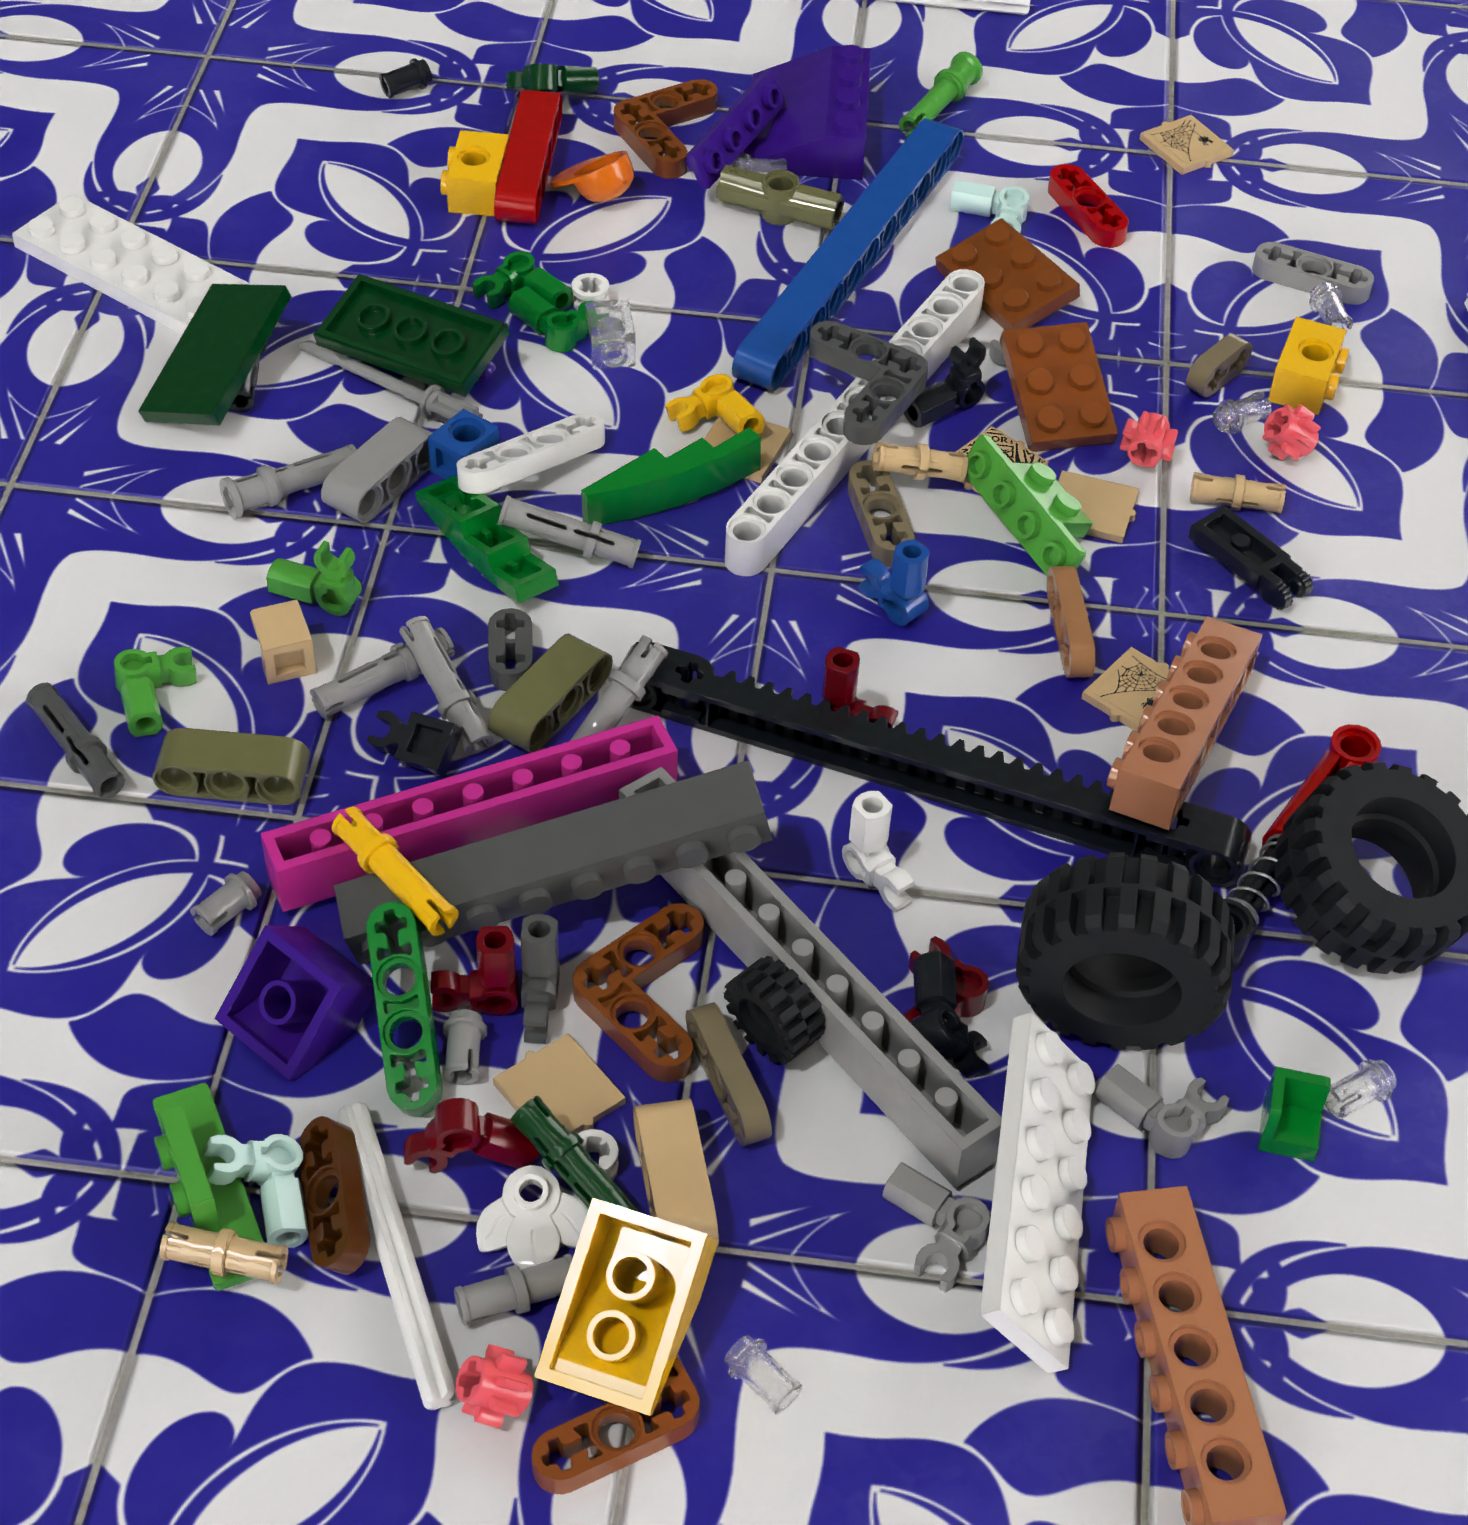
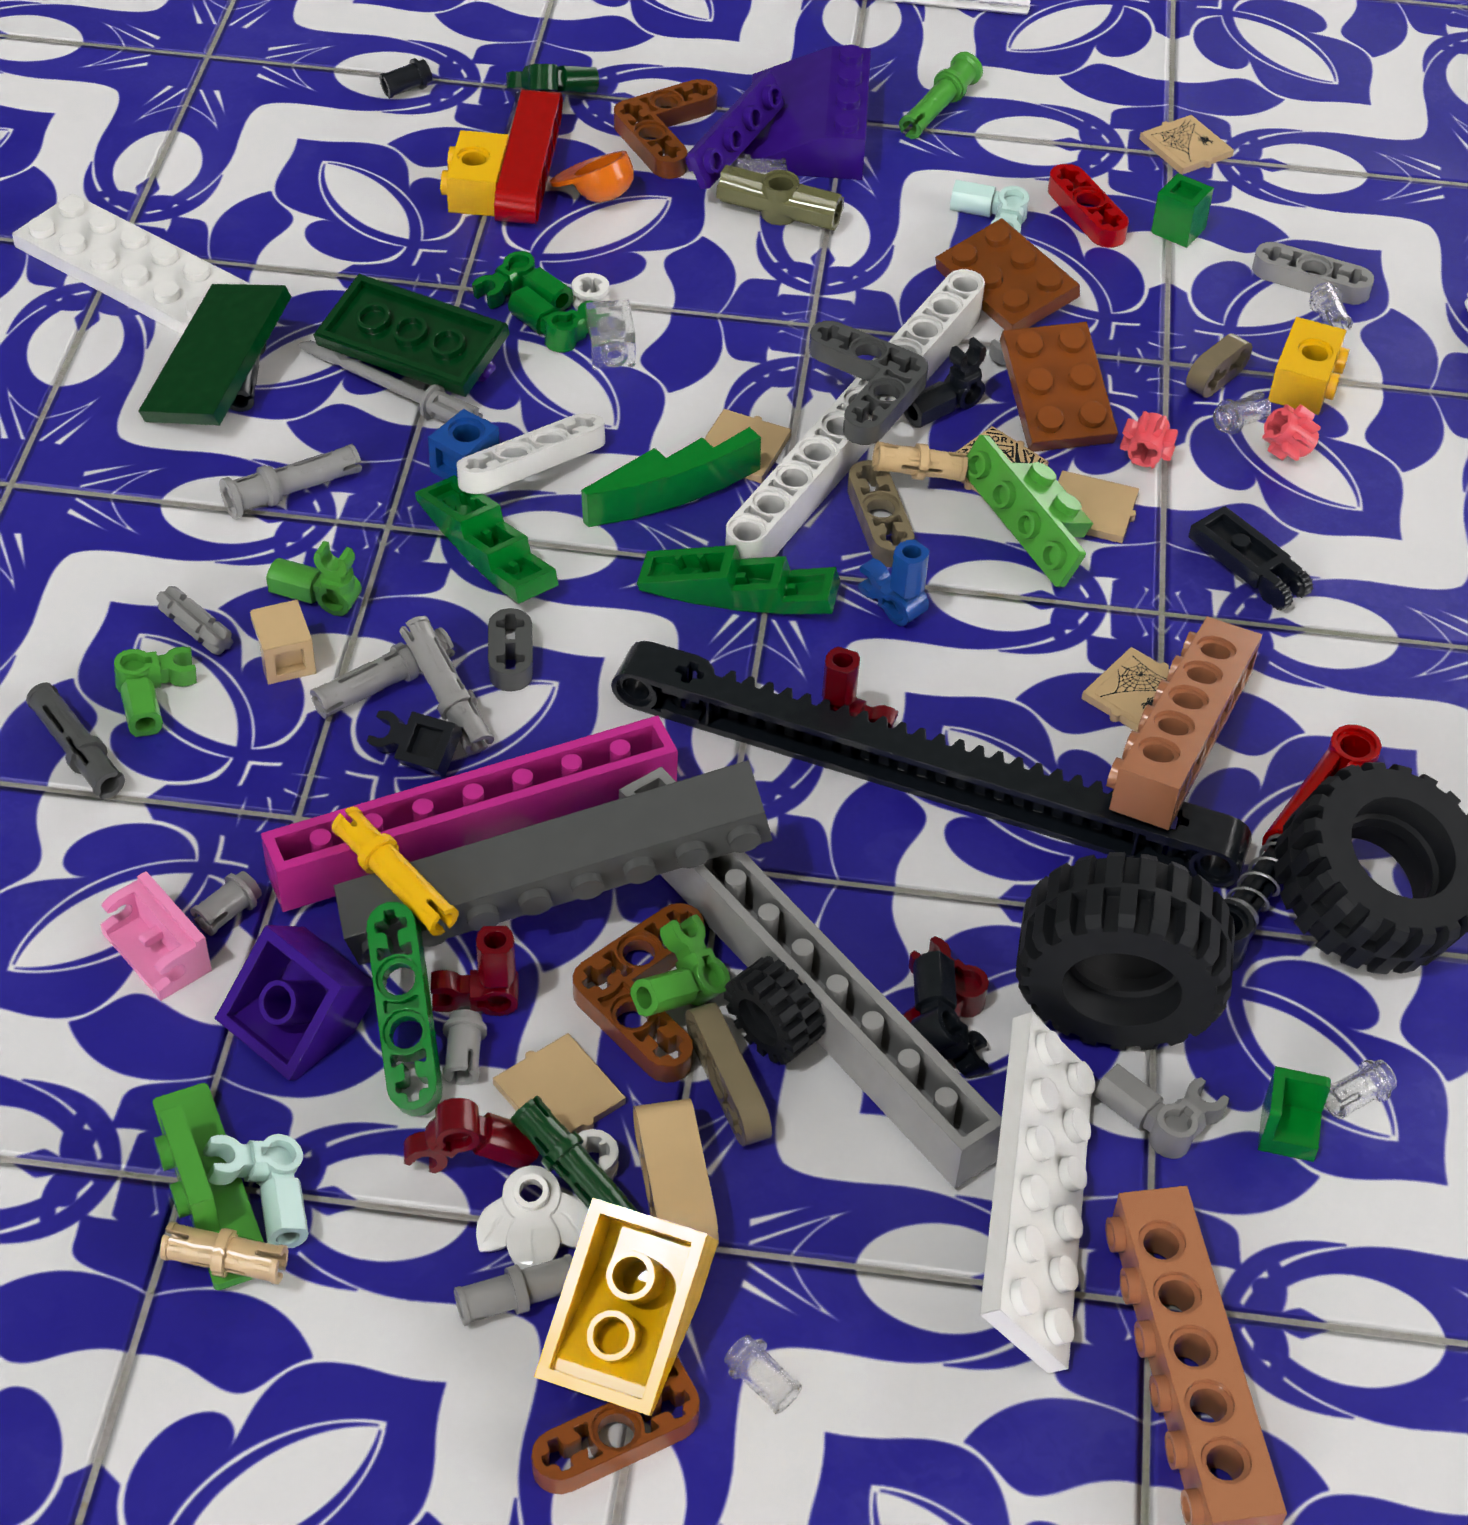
(155, 937): none -> bright pink hinge
(194, 620): none -> light grey axle
(231, 766): olive beam -> none
(341, 1231): reddish brown beam -> none
(378, 470): light grey beam -> none
(399, 1264): white axle -> none
(494, 1386): coral gear -> none
(539, 975): dark grey bar -> none
(550, 693): olive beam -> none
(569, 531): light grey pin -> none
(624, 688): light grey pin -> none
(697, 975): none -> bright green bar
(715, 398): yellow bar -> none
(726, 581): none -> green slope
(847, 255): blue beam -> none
(868, 854): white bar -> none
(962, 1220): light grey bar -> none
(1070, 622): medium nougat beam -> none
(1182, 210): none -> green panel
(1237, 492): tan pin -> none

